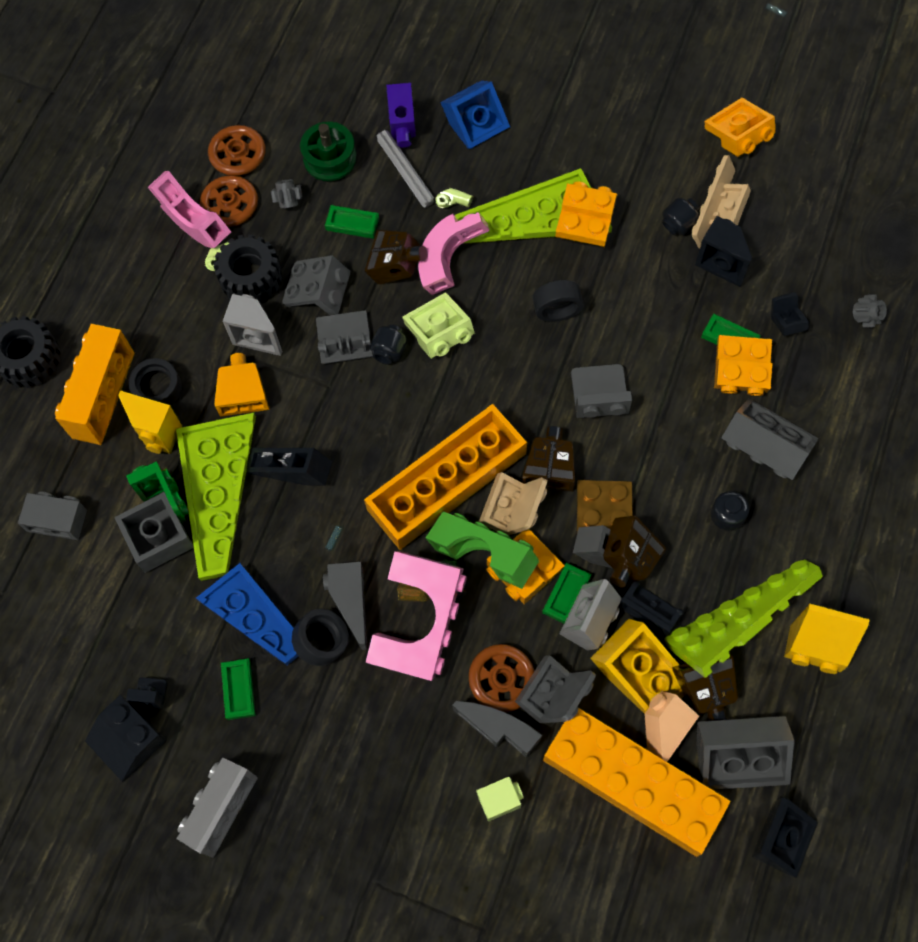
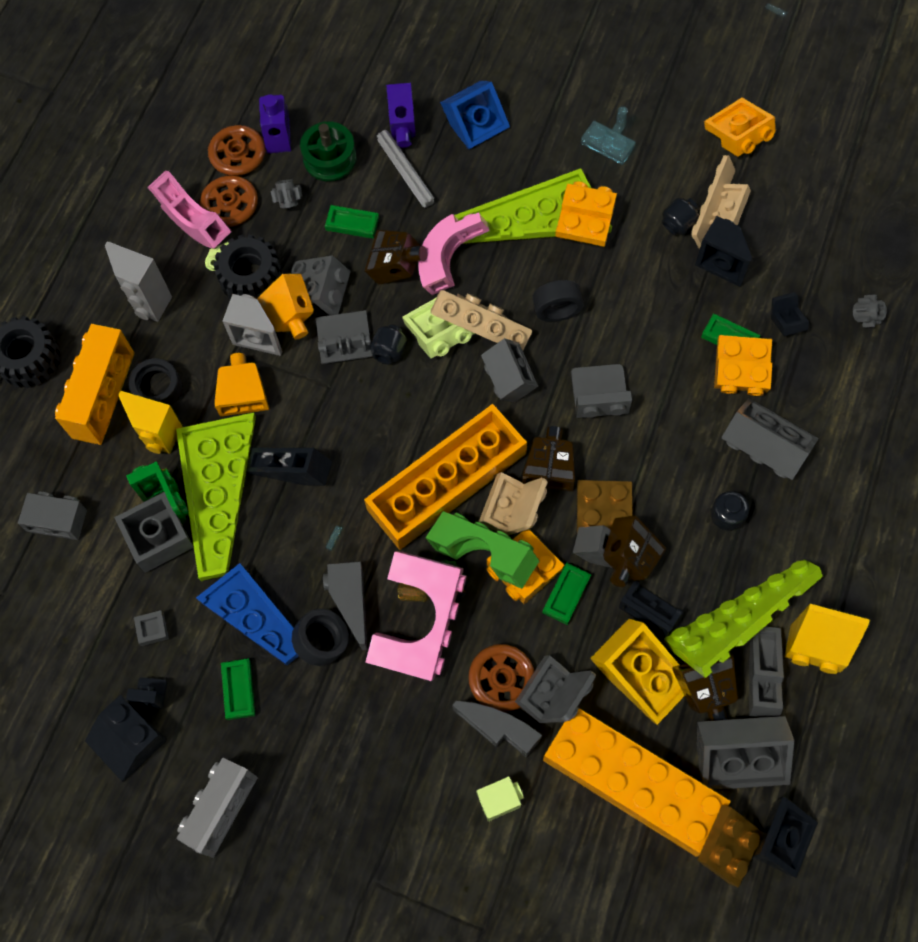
(139, 281): none -> light grey slope
(151, 628): none -> dark grey plate
(275, 115): none -> dark purple torso
(287, 305): none -> light orange torso
(451, 197): yellowish green arm -> none
(479, 319): none -> tan bracket
(509, 370): none -> dark grey brick
(592, 614): light grey slope -> none
(610, 141): none -> clear light blue plate
(667, 724): light nougat slope -> none
(730, 846): none -> pearl gold plate
(766, 674): none -> dark grey slope

